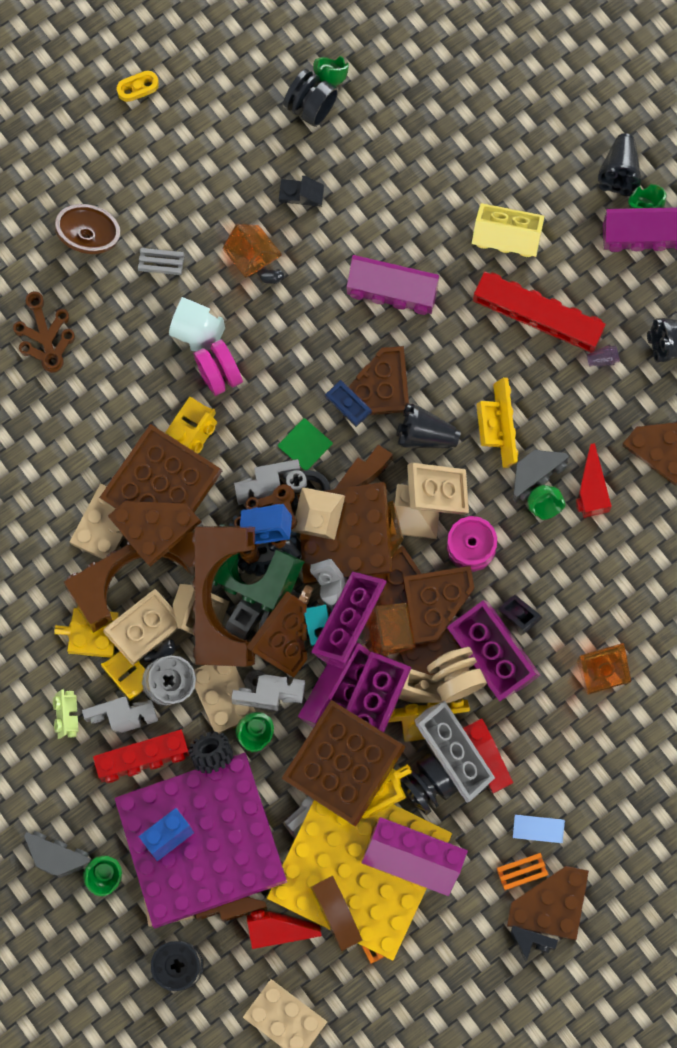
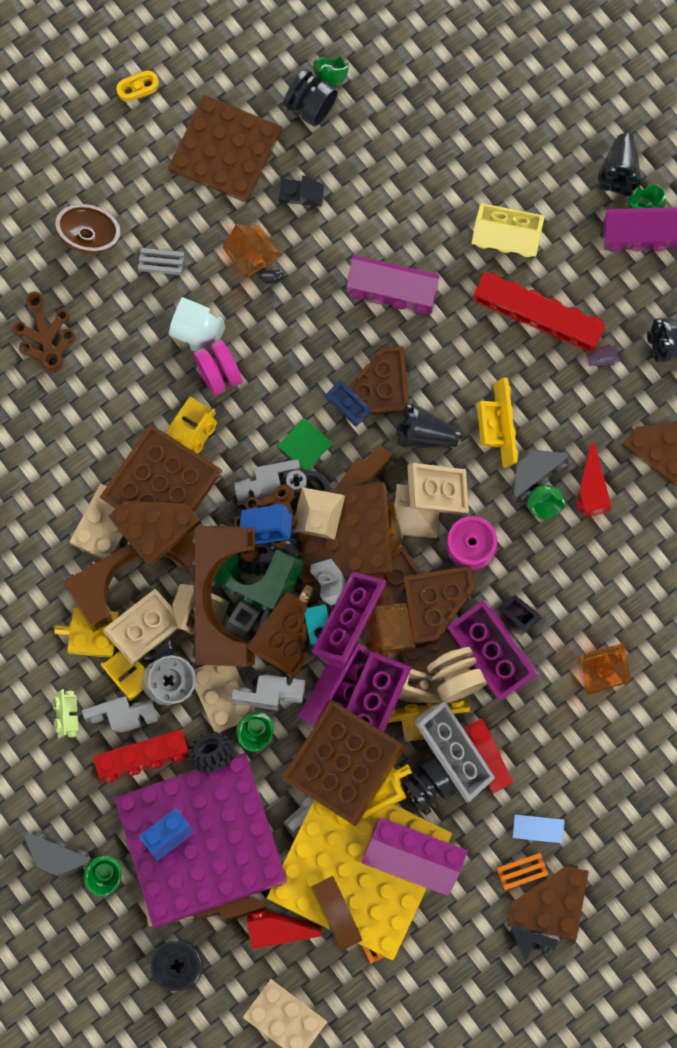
(225, 148): none -> reddish brown plate

